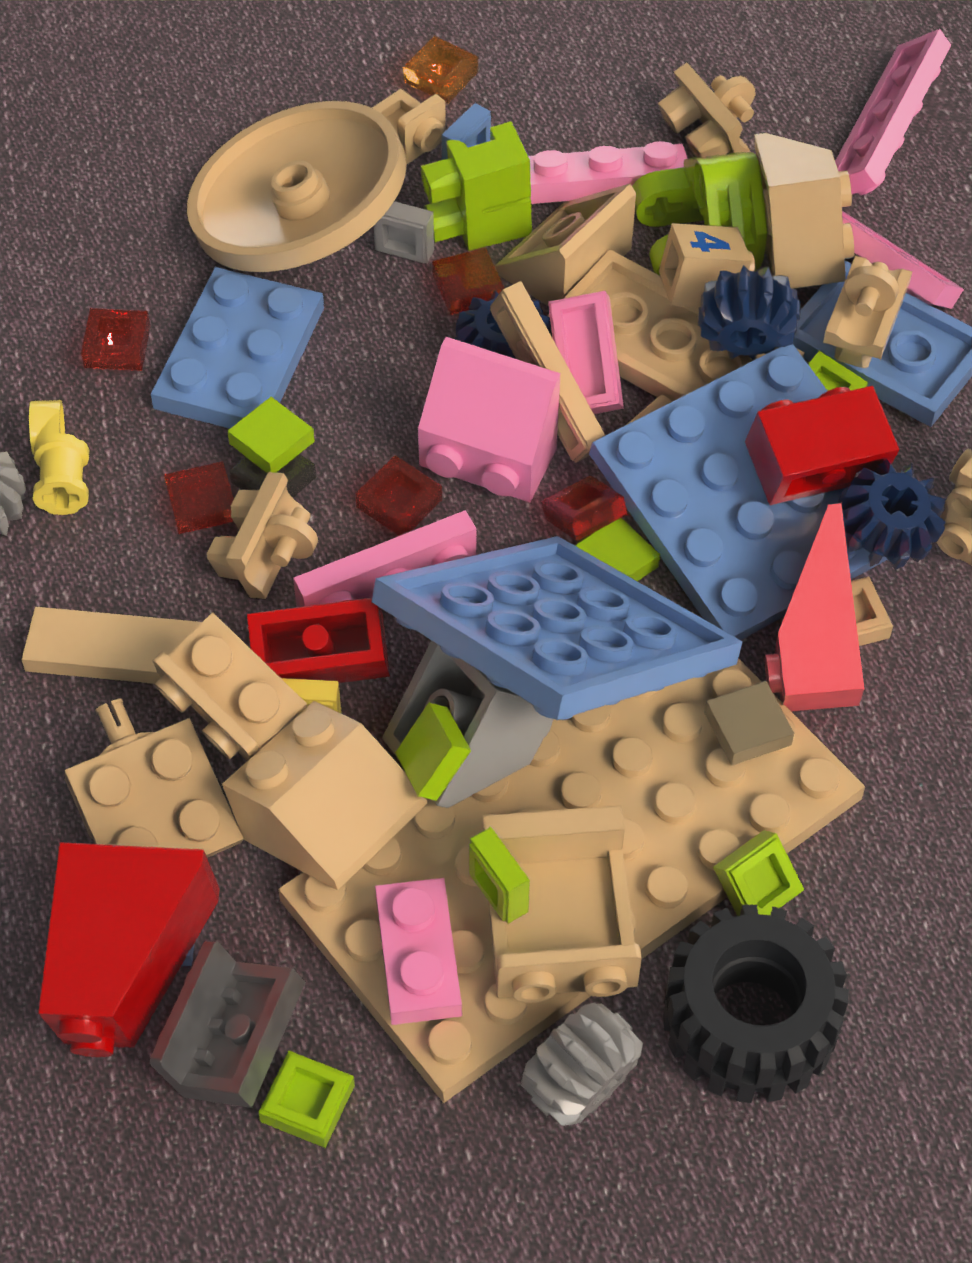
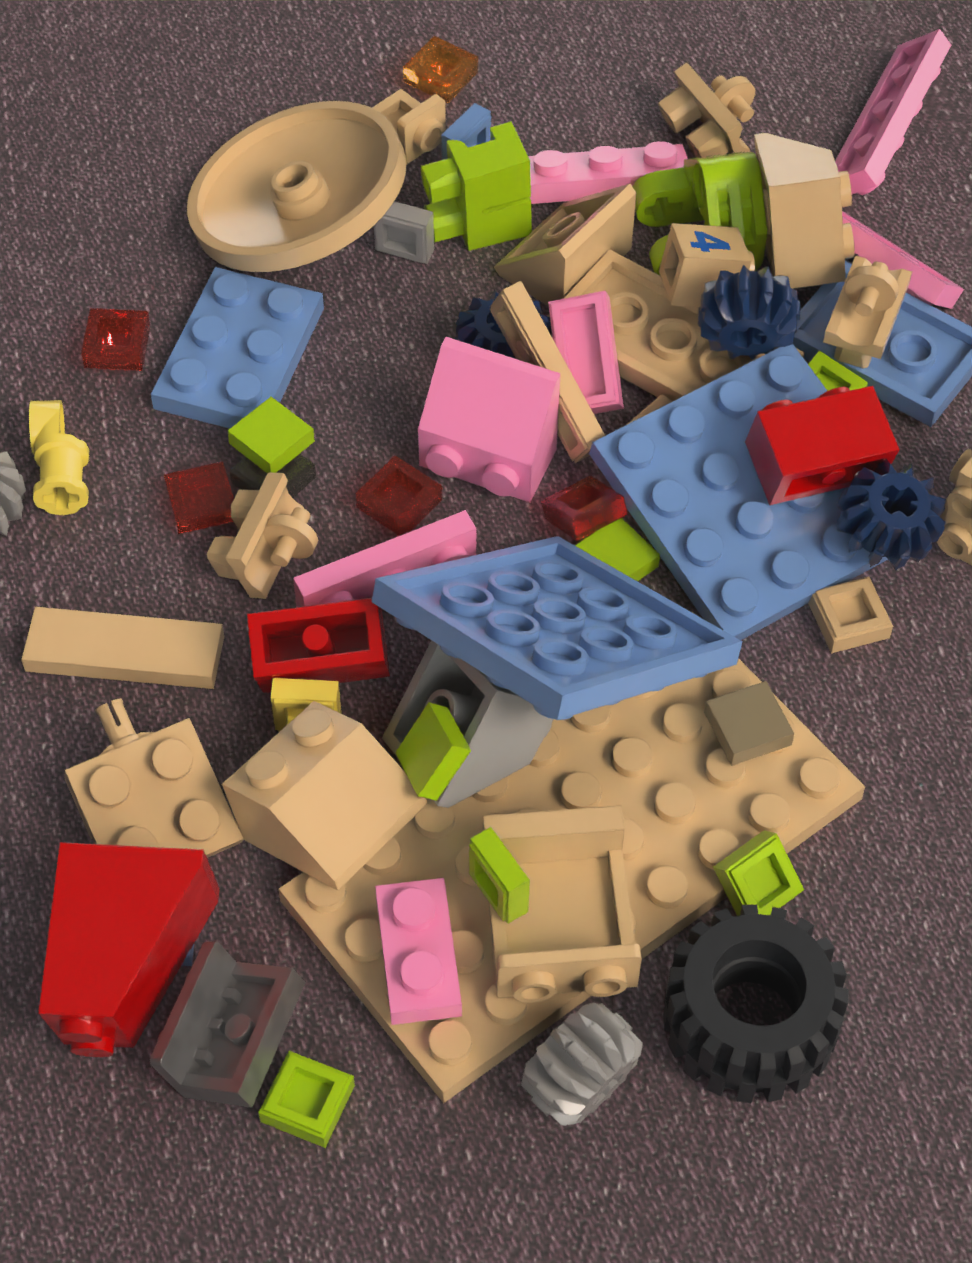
(228, 688): tan bracket -> none
(466, 277): clear red tile -> none
(818, 639): coral slope -> none

